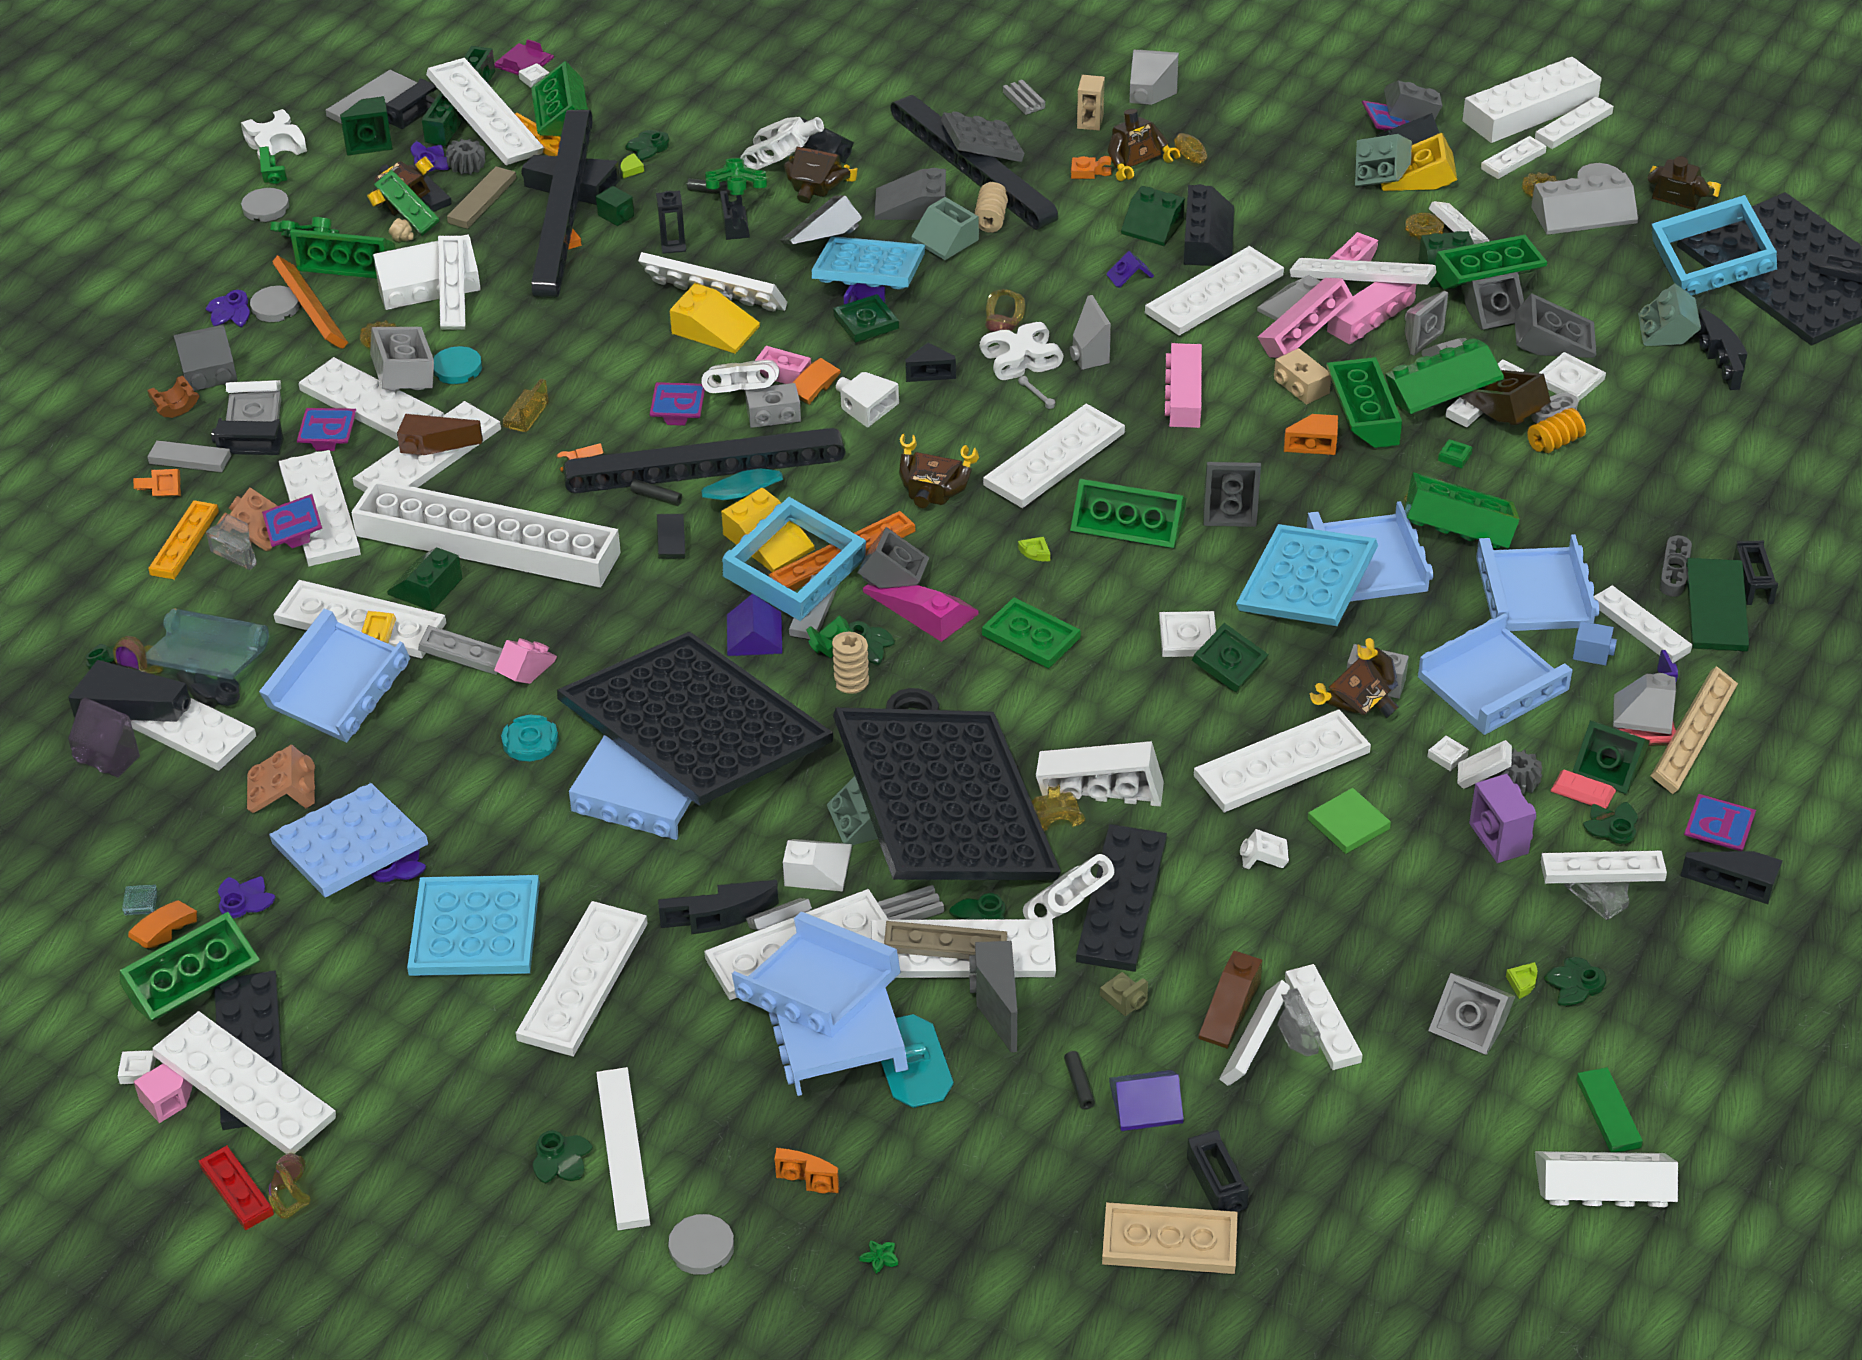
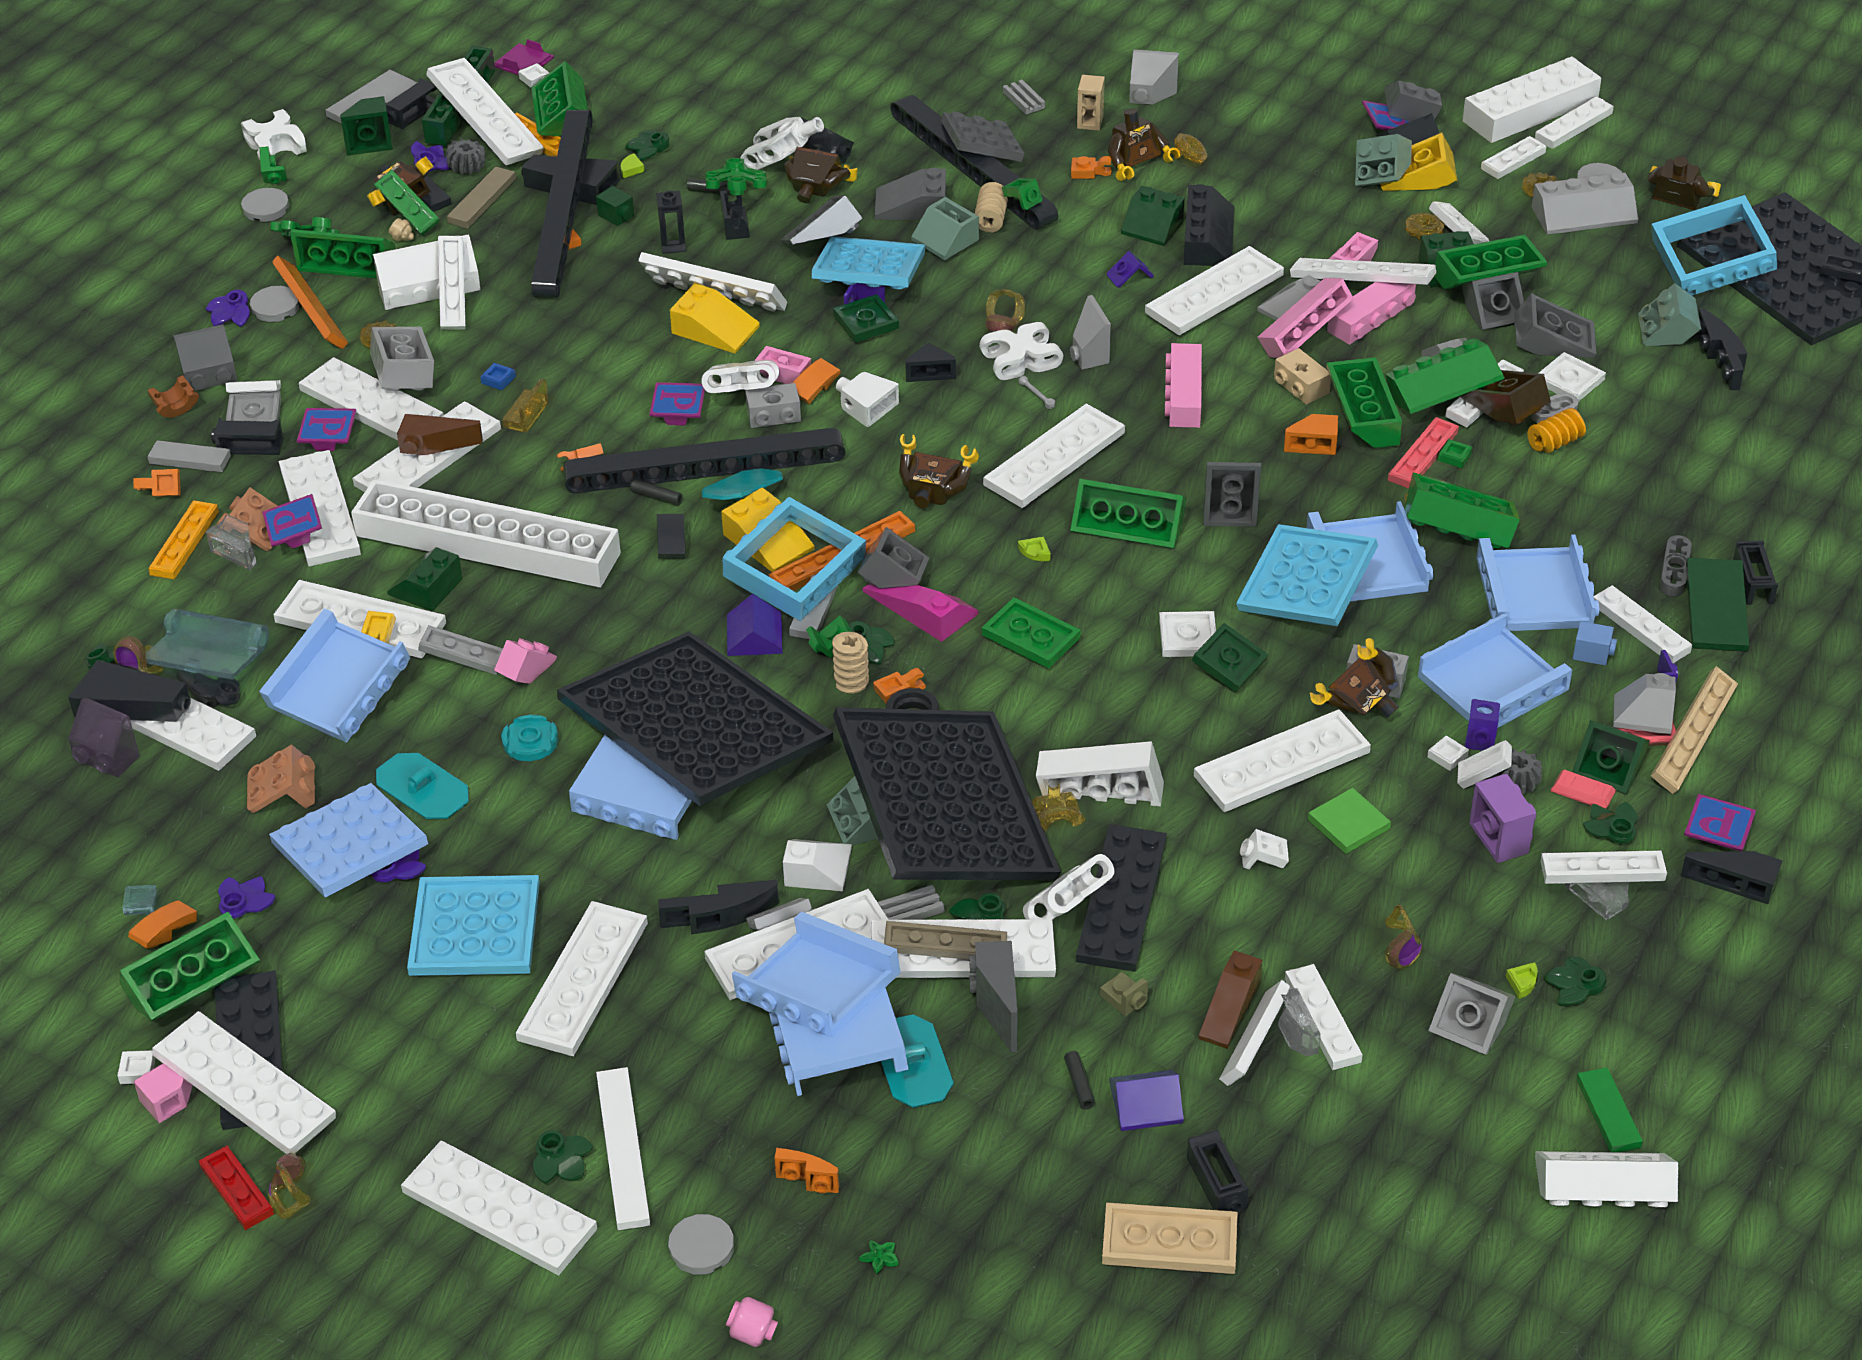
(422, 785): none -> teal shield
(457, 365): teal tile -> none
(497, 376): none -> blue tile
(499, 1207): none -> white plate
(751, 1321): none -> bright pink head
(893, 683): none -> orange plate
(1025, 190): none -> green bracket
(1406, 946): none -> clear yellow piece
(1423, 451): none -> coral tile
(1425, 321): light grey slope -> none
(1481, 726): none -> dark purple bracket

